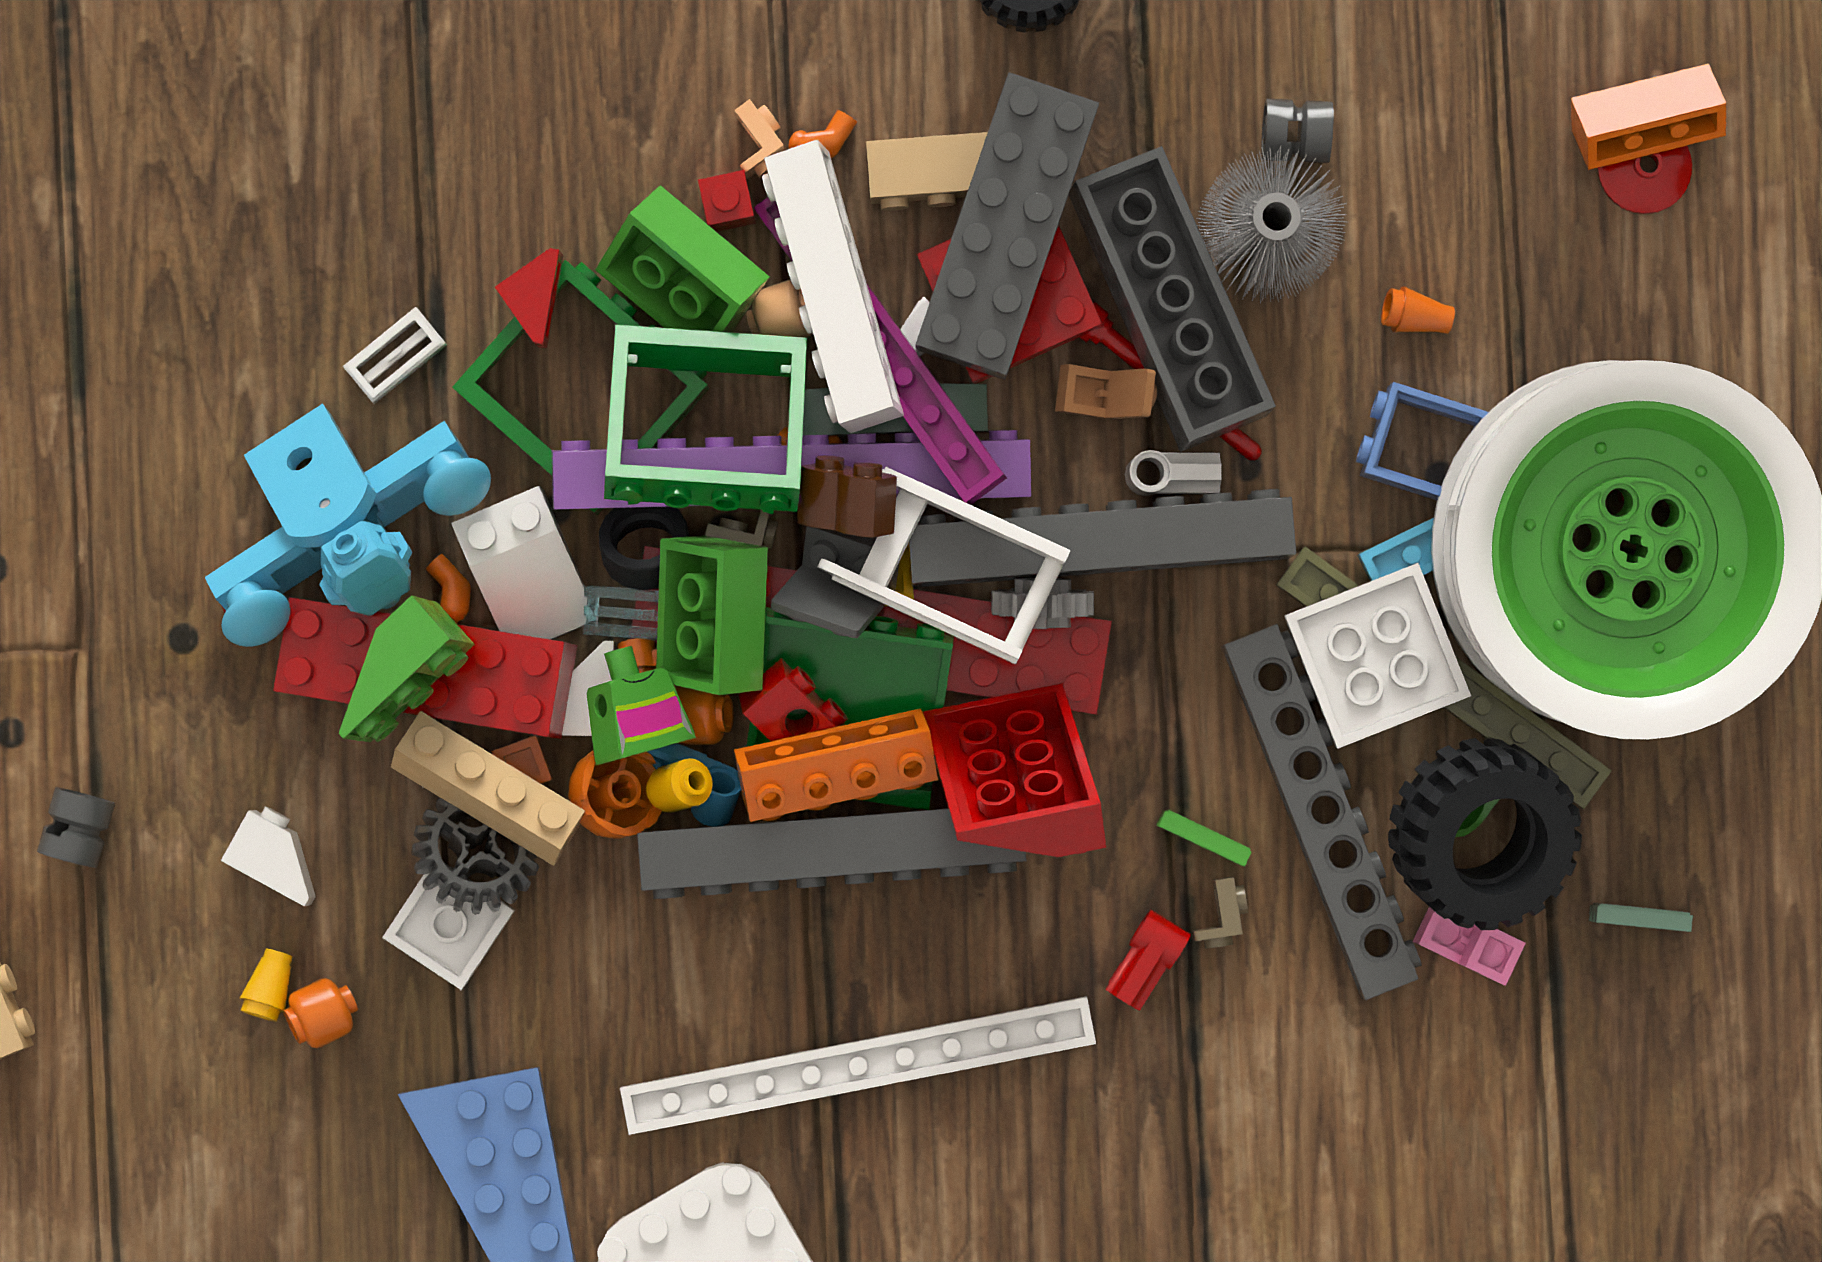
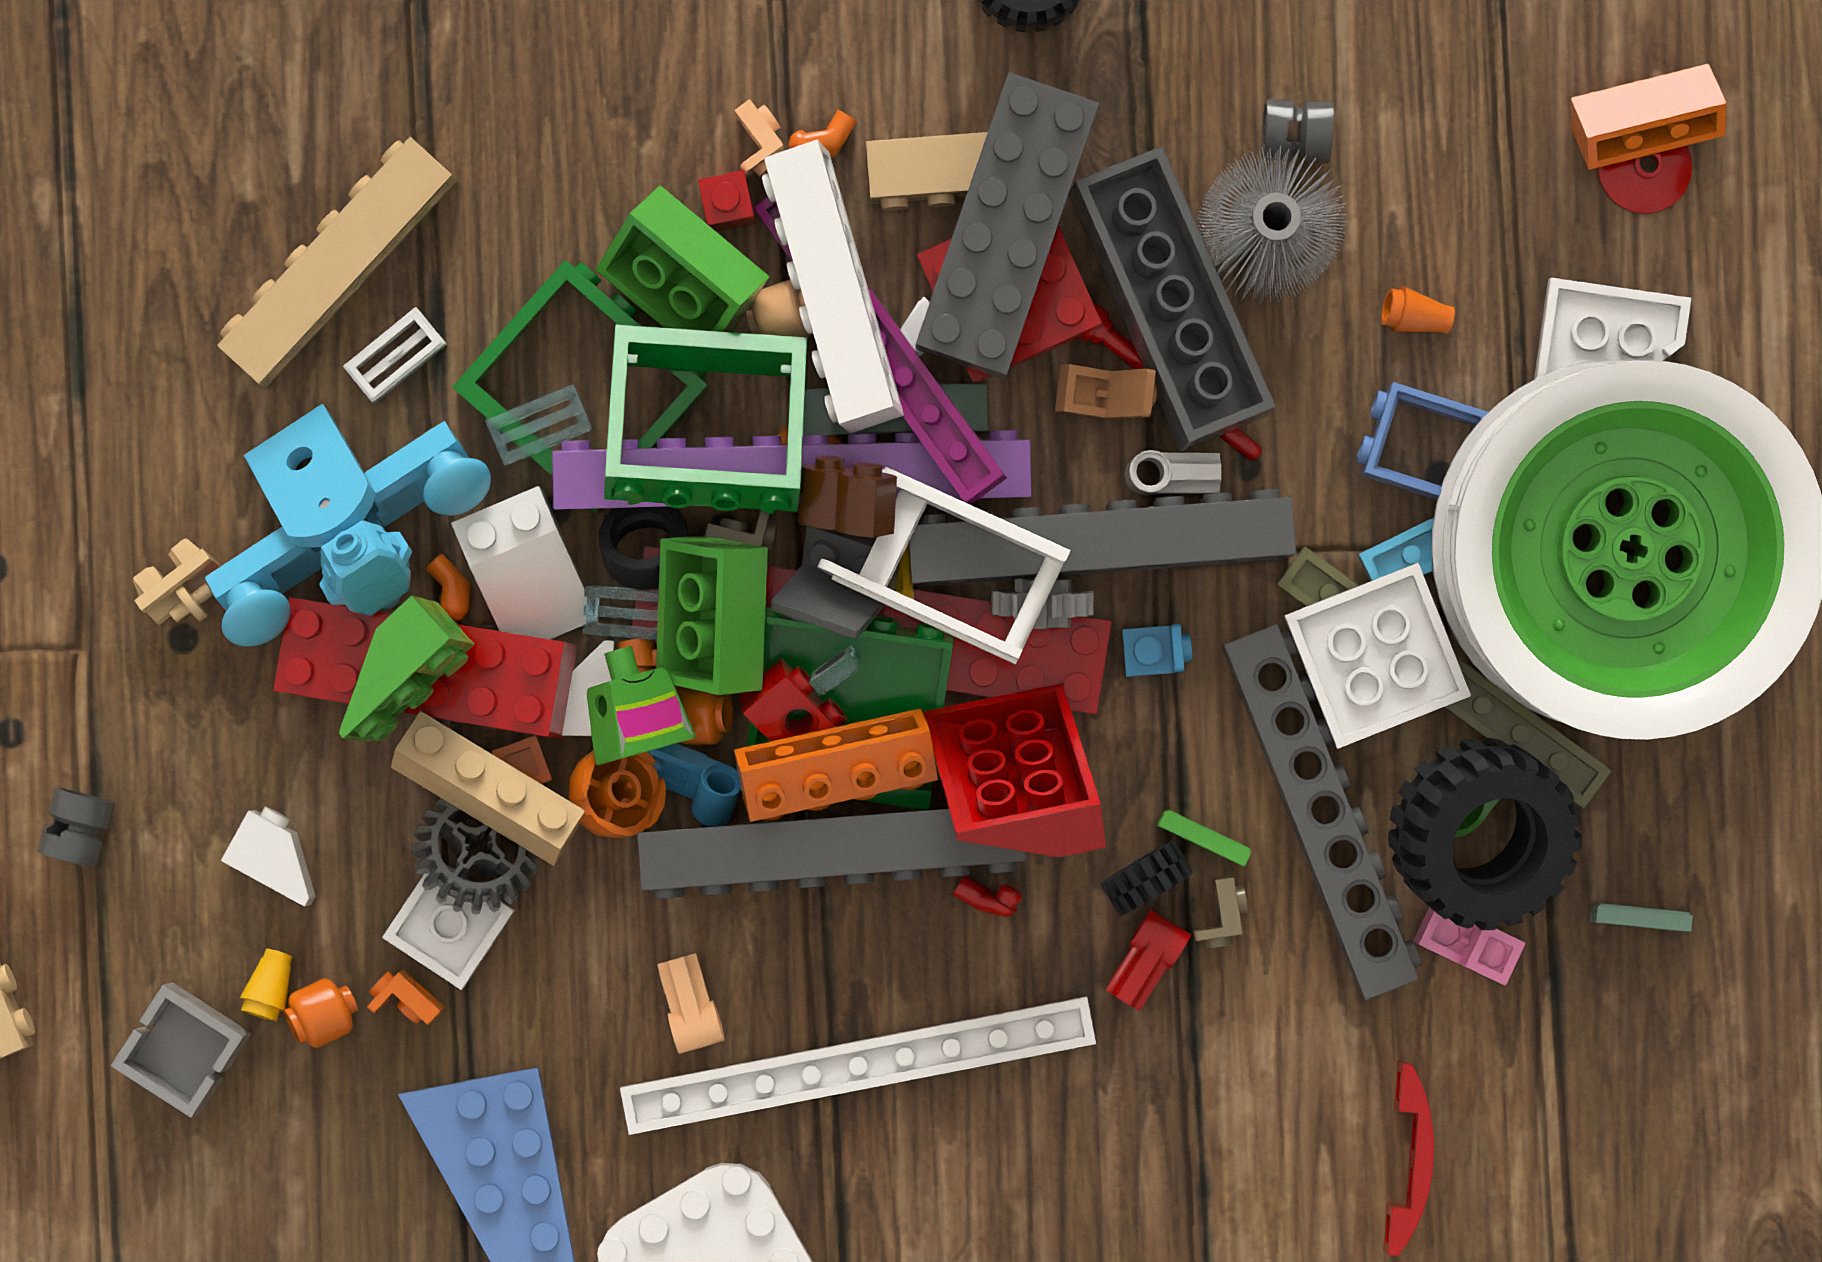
(181, 589): none -> tan hips
(182, 1050): none -> light grey piece
(336, 262): none -> tan brick
(414, 998): none -> orange bracket
(533, 293): red slope -> none
(576, 408): none -> clear light blue tile
(679, 785): yellow brick -> none
(692, 1014): none -> light nougat piece
(835, 670): none -> clear light blue tile
(985, 900): none -> red arm
(1146, 878): none -> black tyre
(1155, 650): none -> dark azure bracket
(1403, 1218): none -> red slope
(1607, 323): none -> white plate

